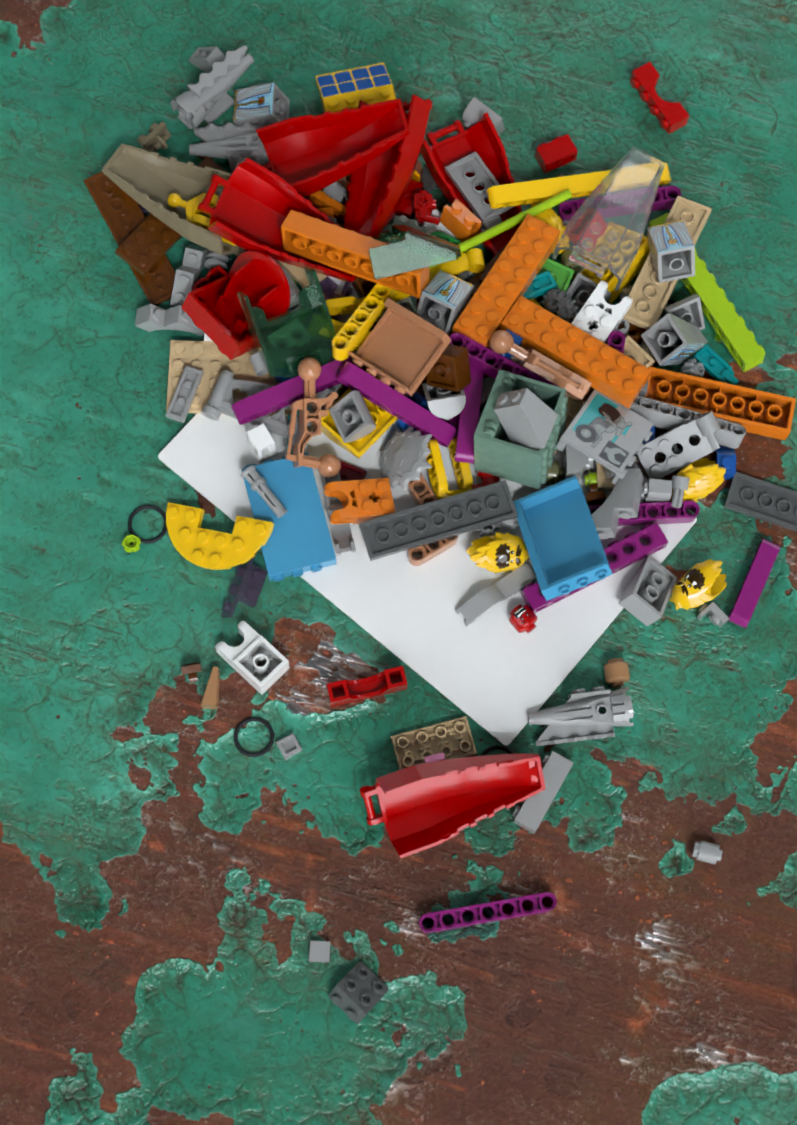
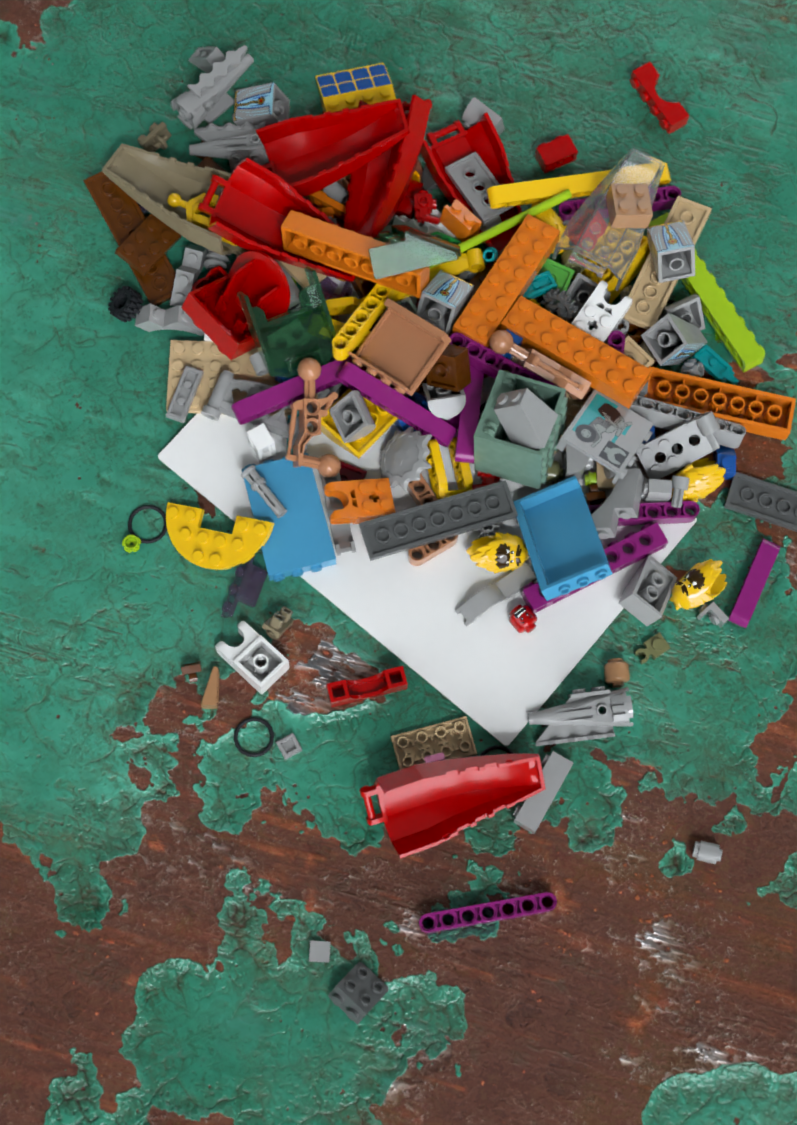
(125, 304): none -> black tyre
(278, 623): none -> dark tan hips
(494, 254): none -> teal pin
(629, 206): none -> medium nougat brick
(653, 647): none -> olive plate

